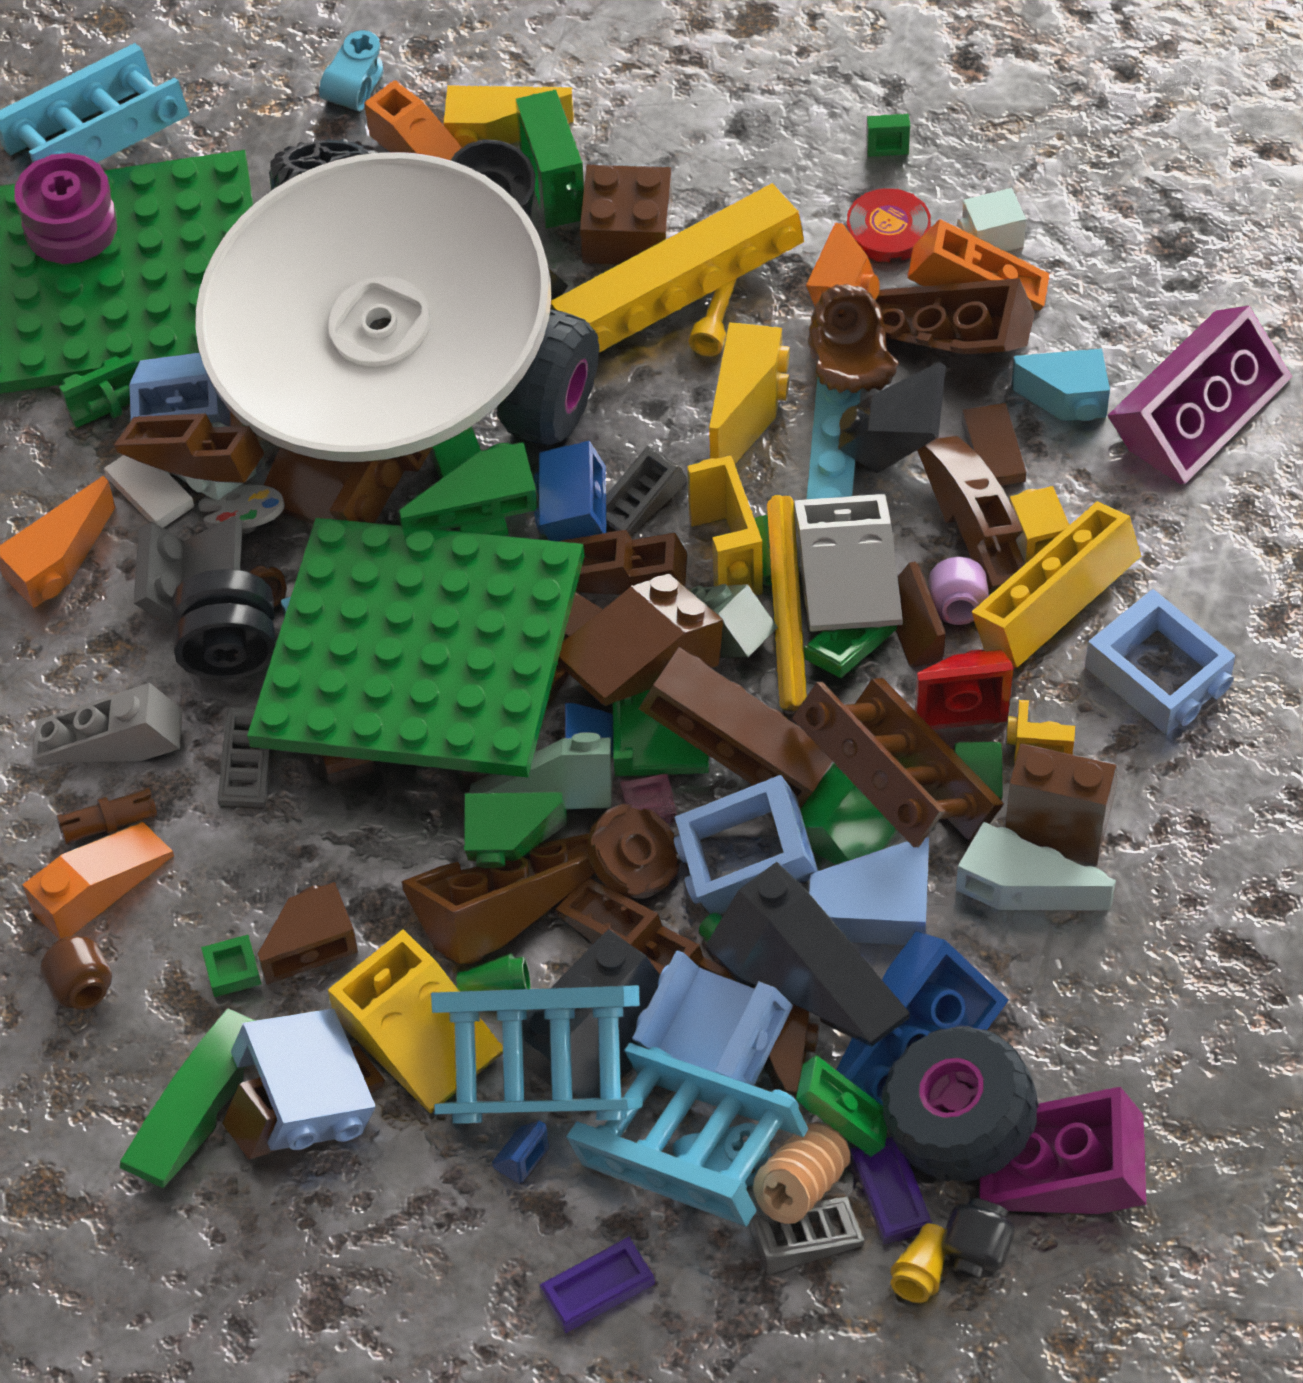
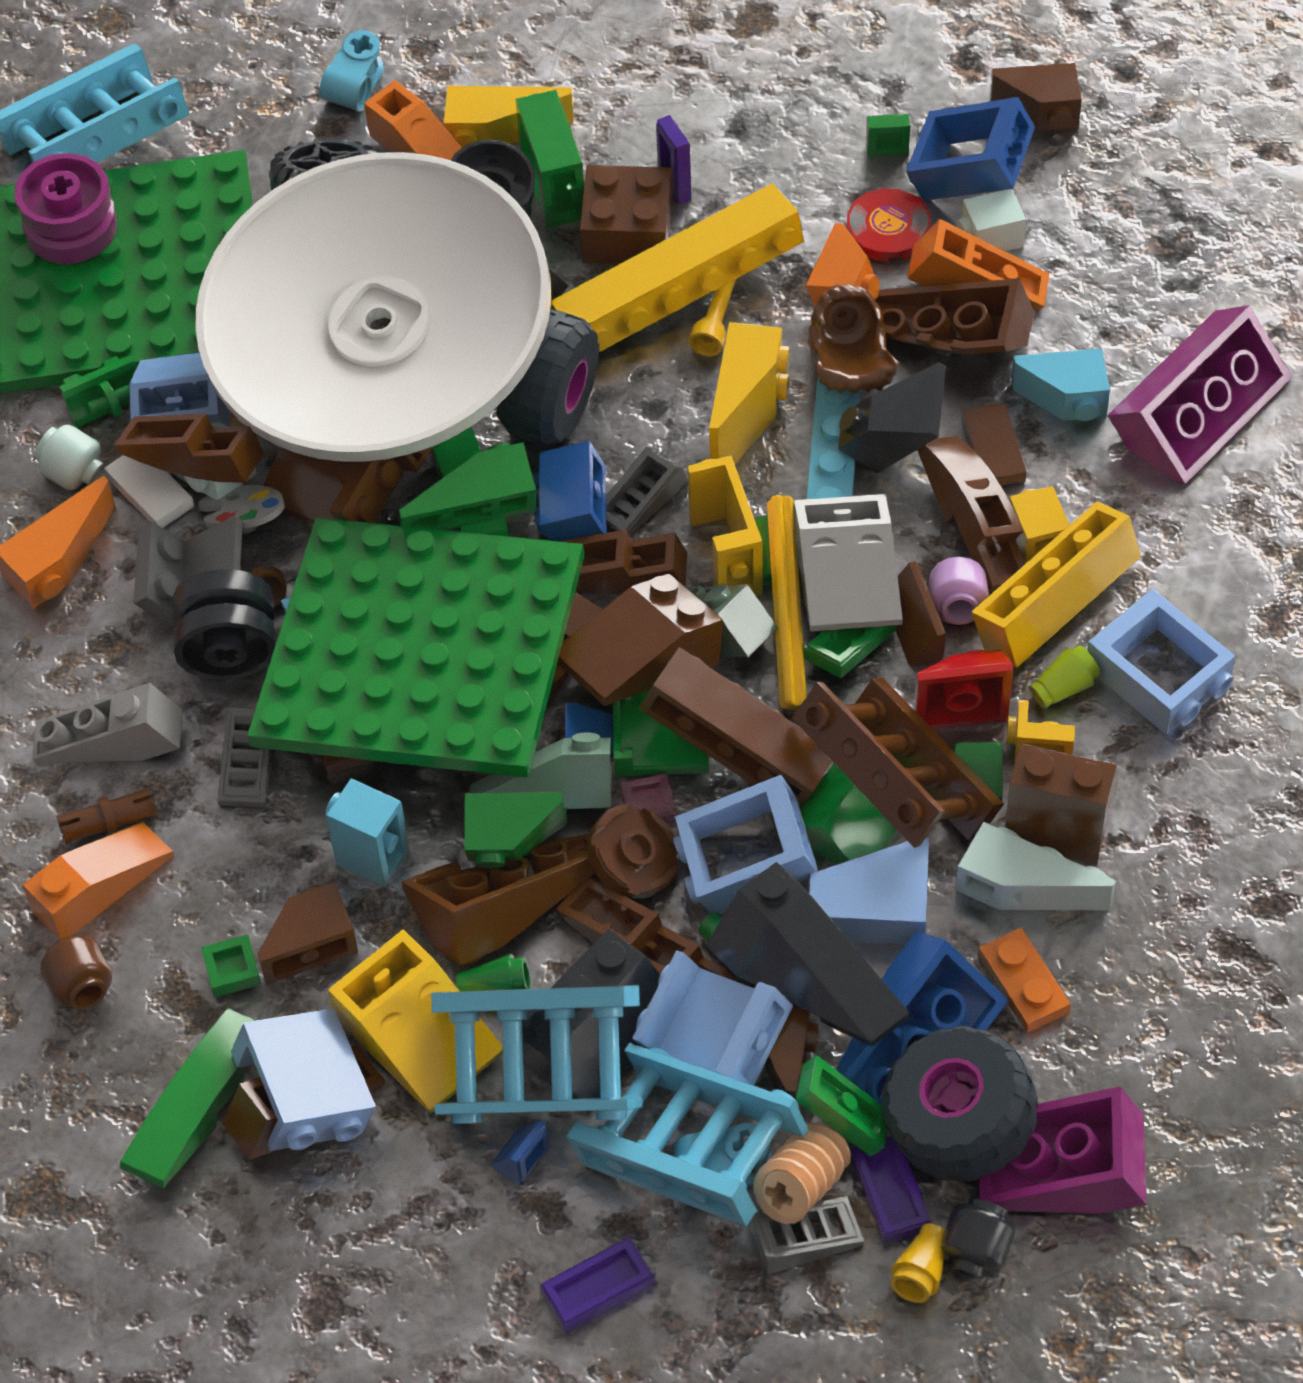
(69, 457): none -> light aqua head
(367, 832): none -> medium azure brick
(674, 152): none -> dark purple tile
(993, 170): none -> blue window
(1024, 980): none -> orange plate
(1046, 92): none -> reddish brown slope
(1066, 676): none -> lime cone

